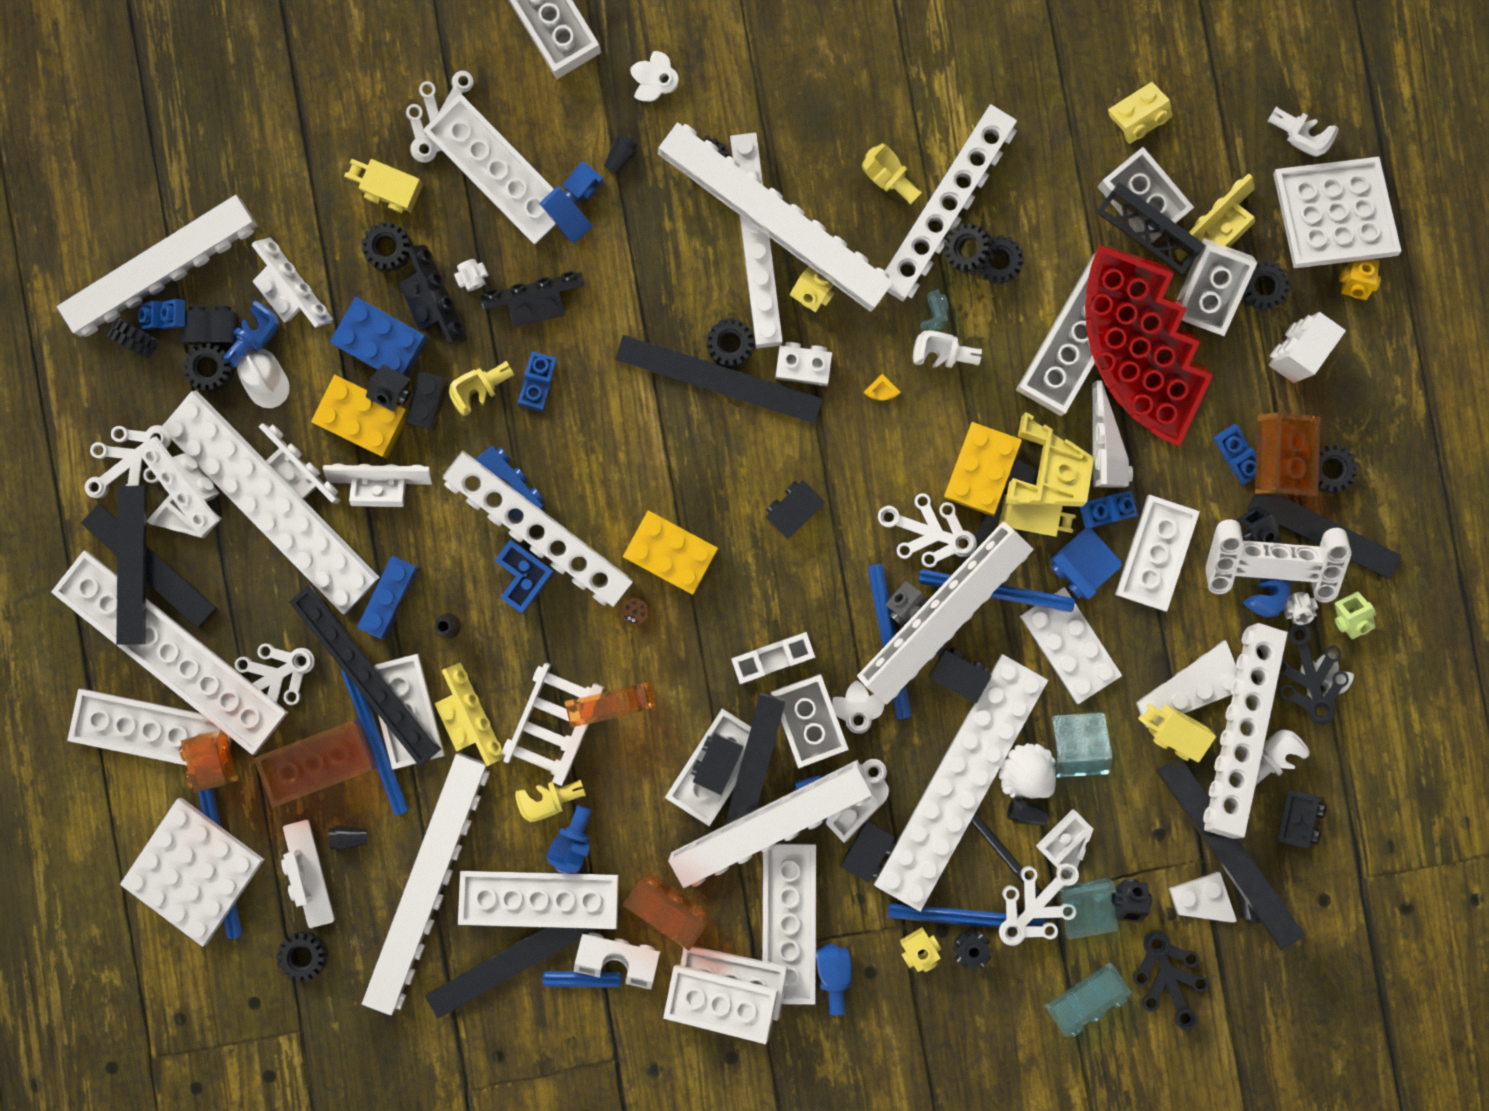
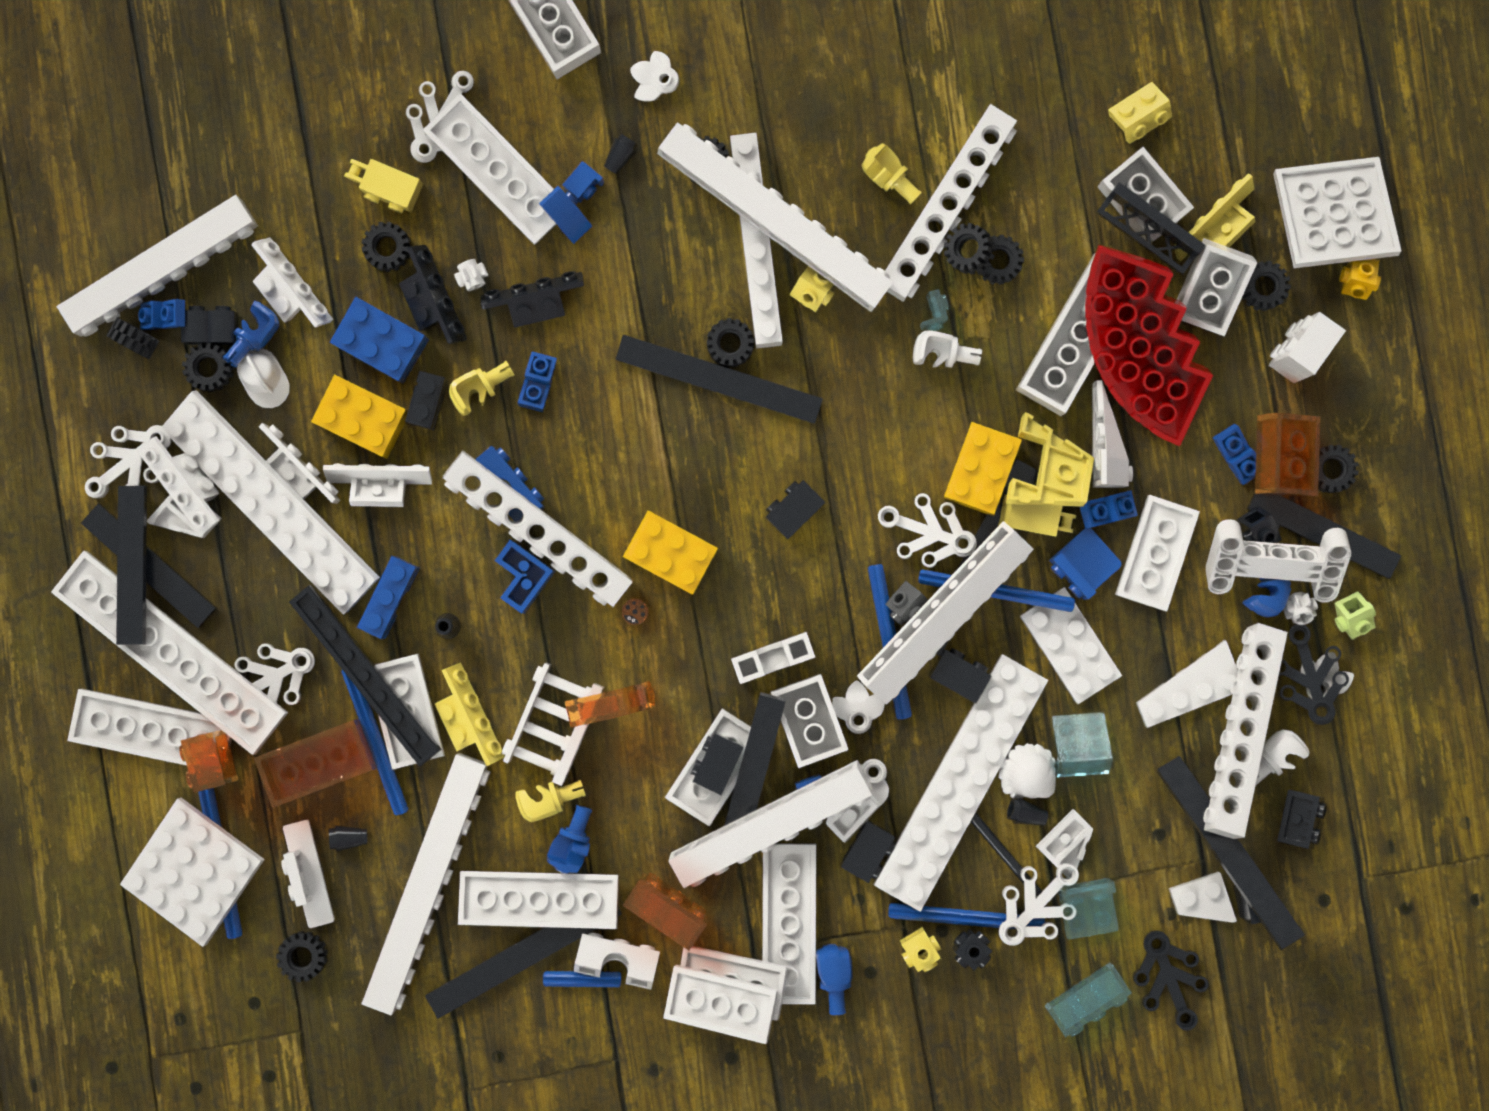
(388, 388): black brick -> none
(803, 365): white brick -> none
(881, 389): yellow tile -> none
(1131, 901): black brick -> none
(1178, 731): light yellow brick -> none
(1299, 133): white piece -> none

